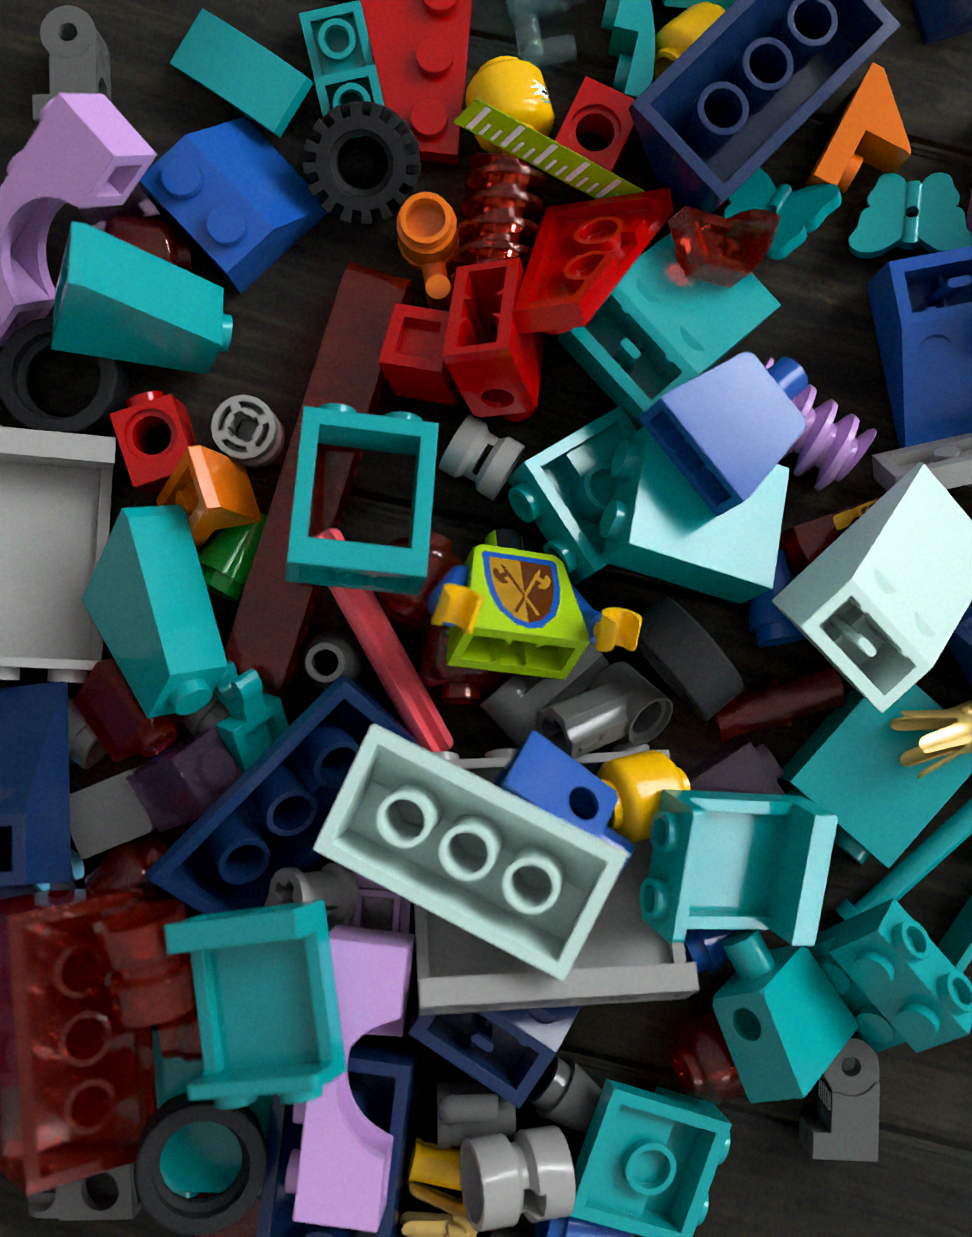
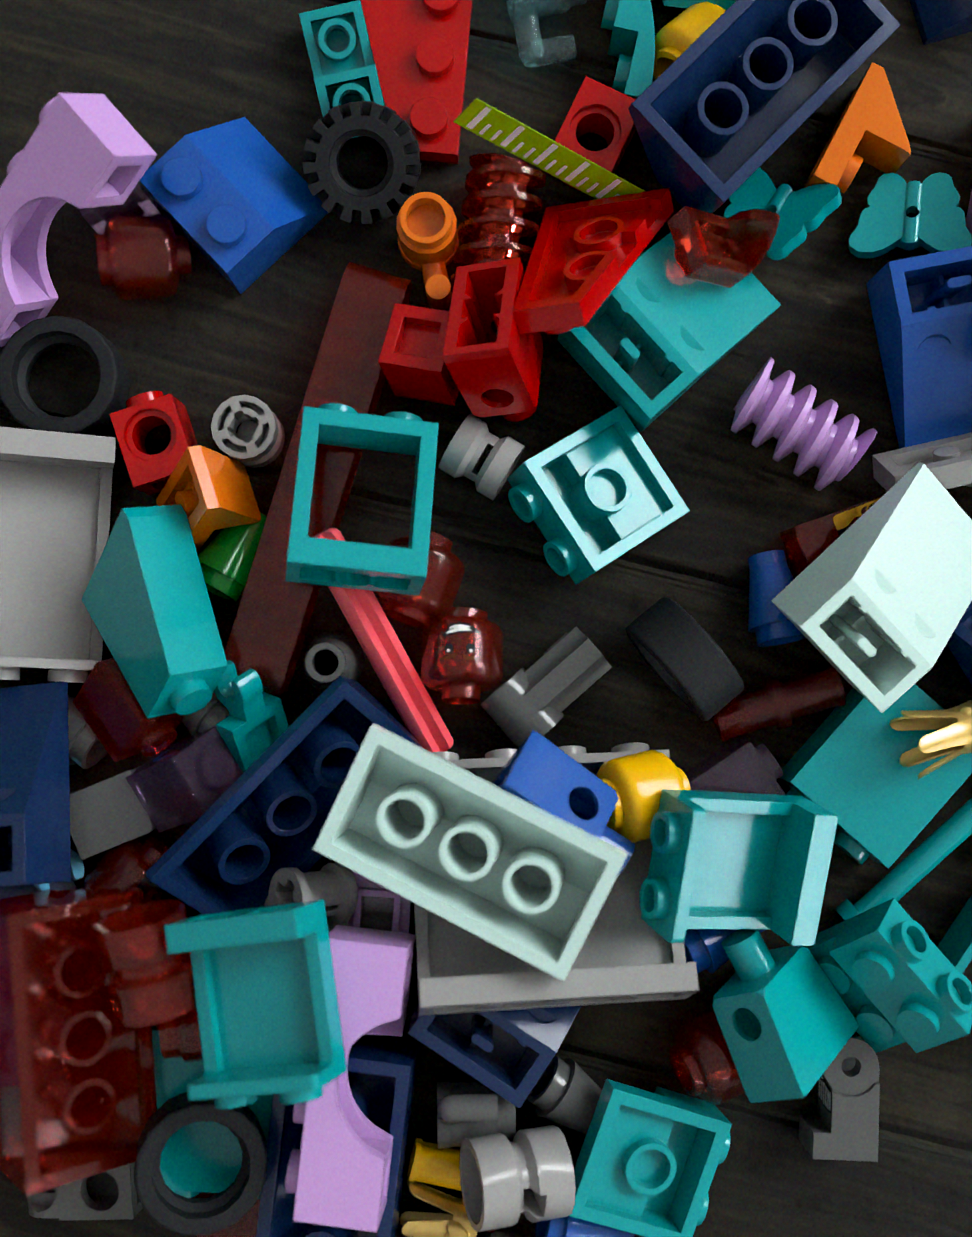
(77, 56): dark grey leg -> none
(135, 306): teal slope -> none
(241, 72): teal slope -> none
(516, 90): yellow head -> none
(521, 612): torso -> none
(613, 708): dark grey piece -> none
(671, 534): teal brick -> none
(730, 426): torso -> none

